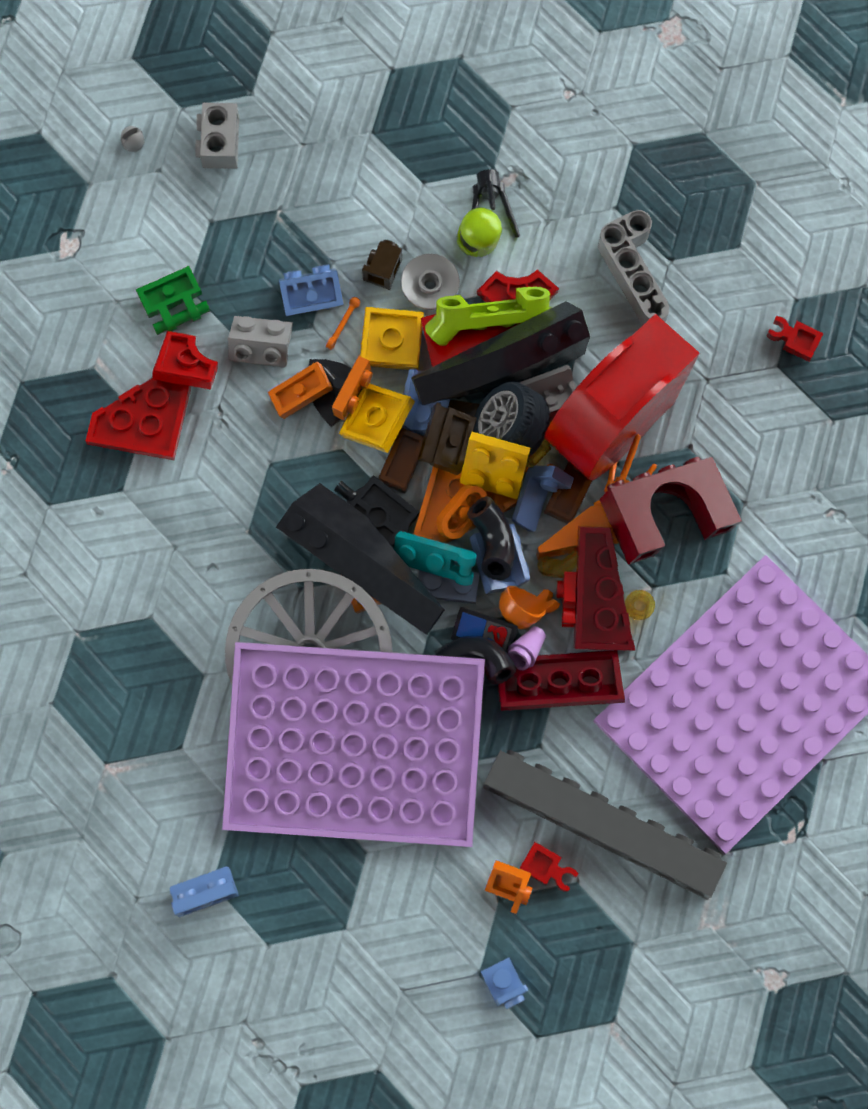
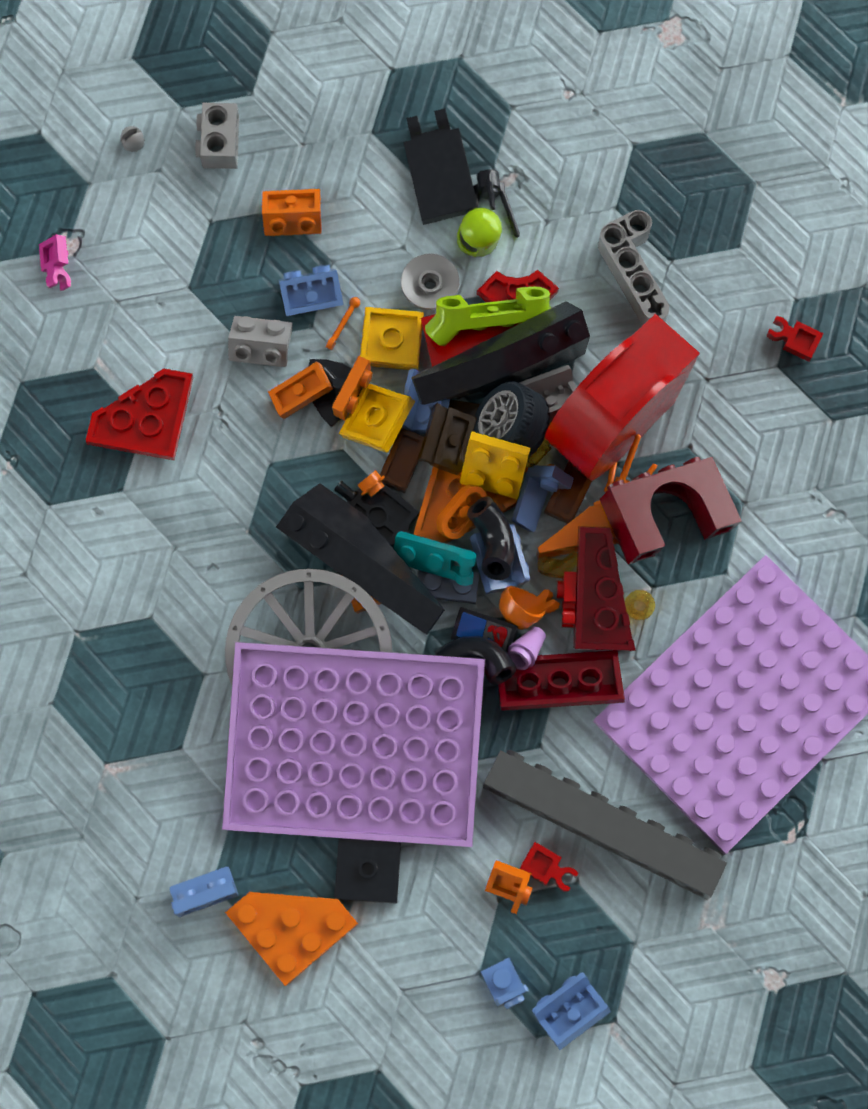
(52, 259): none -> dark pink plate
(168, 293): green plate -> none
(183, 363): red tile -> none
(290, 929): none -> orange plate
(291, 212): none -> orange bracket
(367, 870): none -> black plate
(371, 484): none -> orange plate
(383, 264): dark brown brick -> none
(439, 170): none -> black tile
(570, 1010): none -> medium blue bracket

